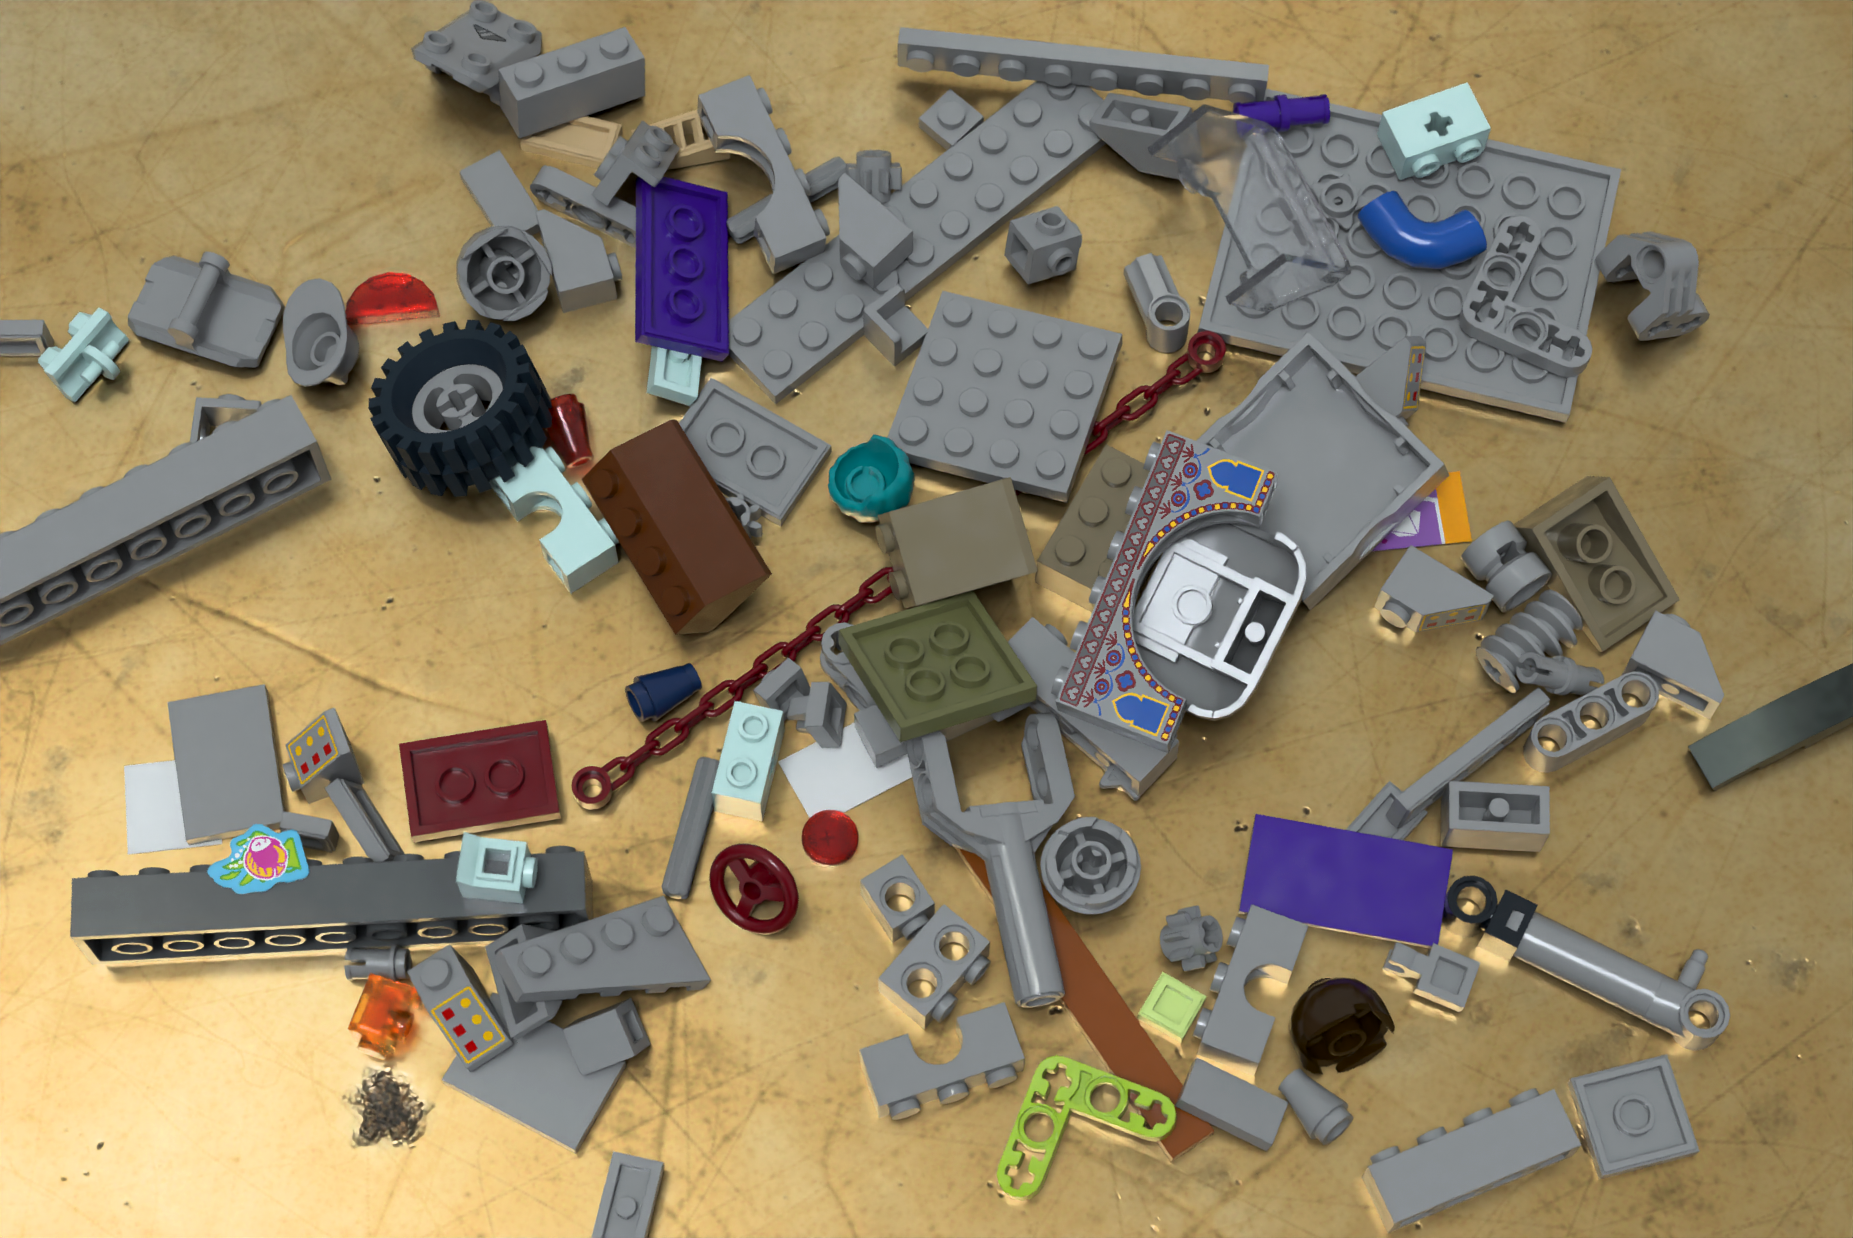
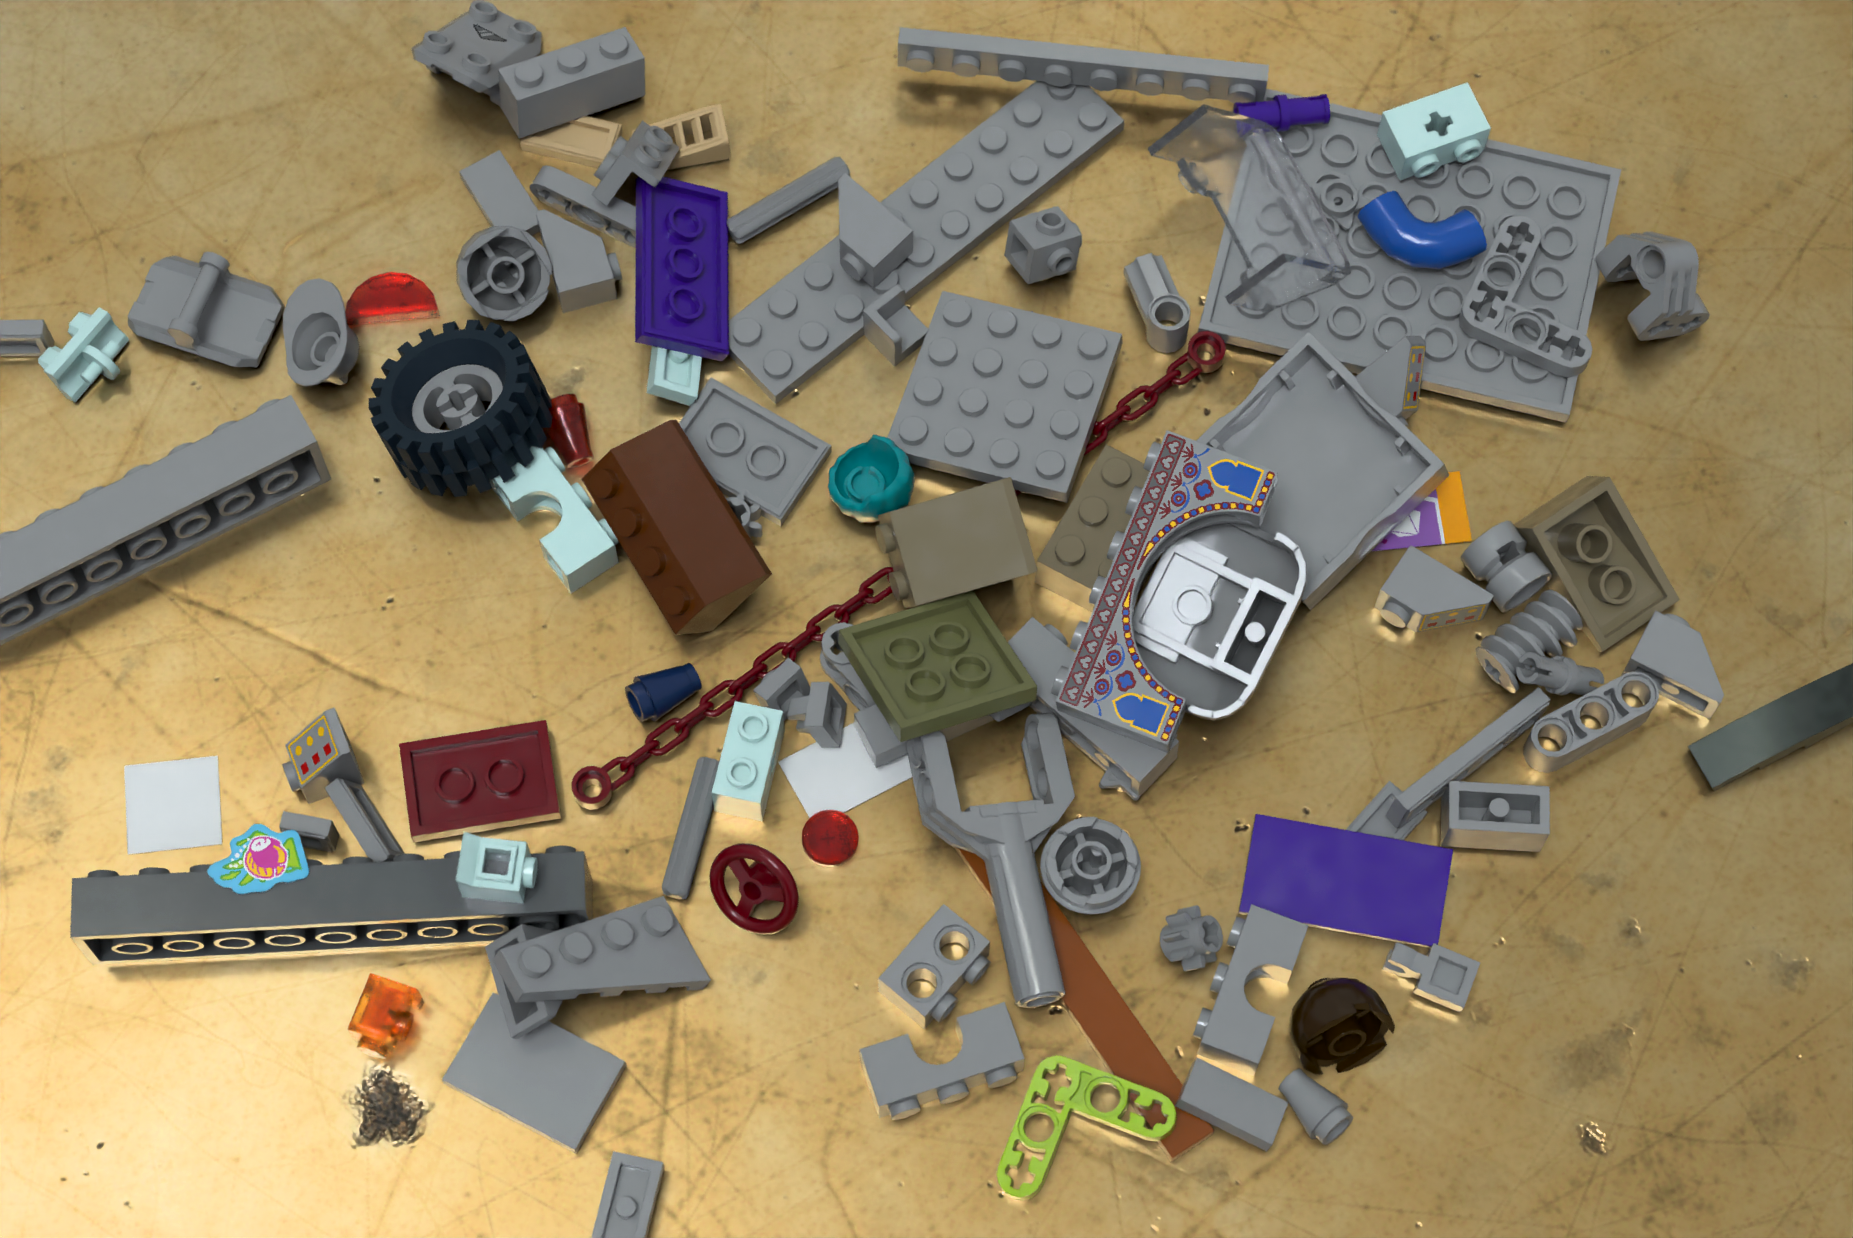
(217, 411): light grey bracket -> none
(226, 763): light grey tile -> none
(387, 963): light grey pin -> none
(460, 1007): light grey slope -> none
(606, 1037): light grey panel -> none
(740, 124): light grey arch -> none
(876, 173): light grey gear -> none
(895, 879): light grey brick -> none
(950, 119): light grey plate -> none
(1134, 125): light grey slope -> none
(1171, 1007): yellowish green tile -> none
(1470, 1159): light grey brick -> none
(1520, 932): light grey piece -> none
(1633, 1116): light grey tile -> none

